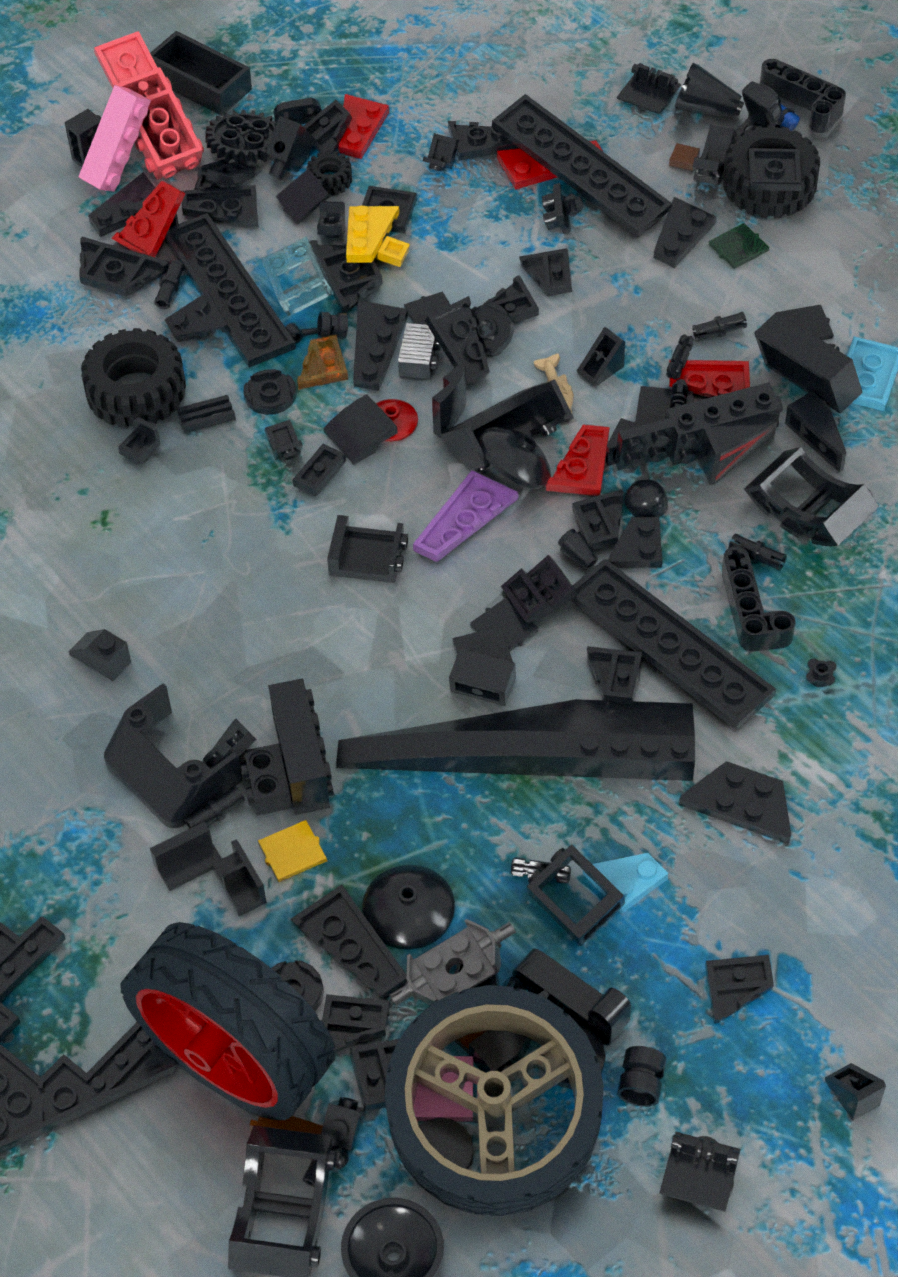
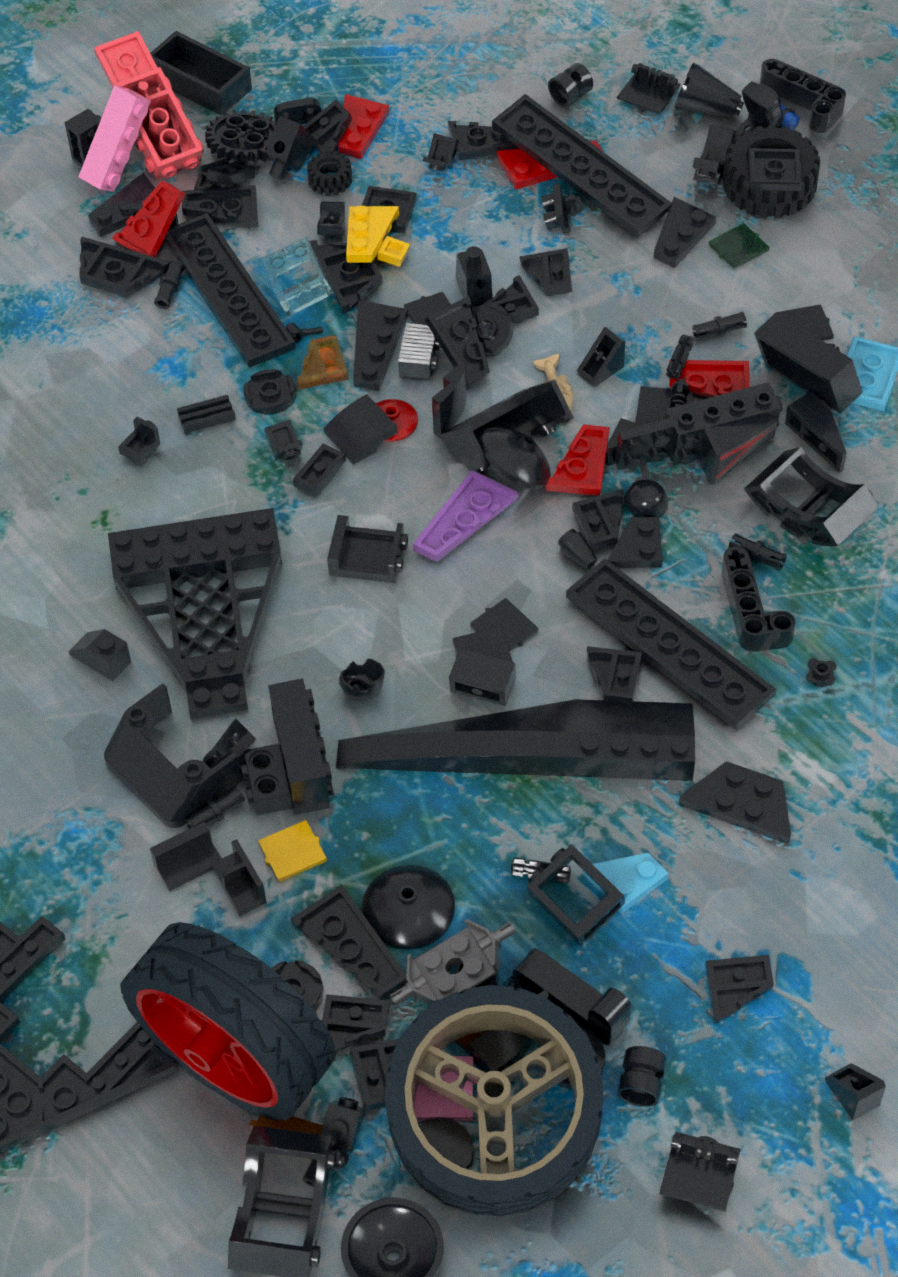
(127, 354): black tyre -> none
(197, 319): black wing -> none
(207, 551): none -> black wing
(302, 196): black piece -> none
(332, 325): black wheel -> none
(362, 680): none -> black hair
(473, 267): none -> black torso
(539, 590): black slope -> none
(570, 84): none -> black wheel
(684, 156): reddish brown tile -> none

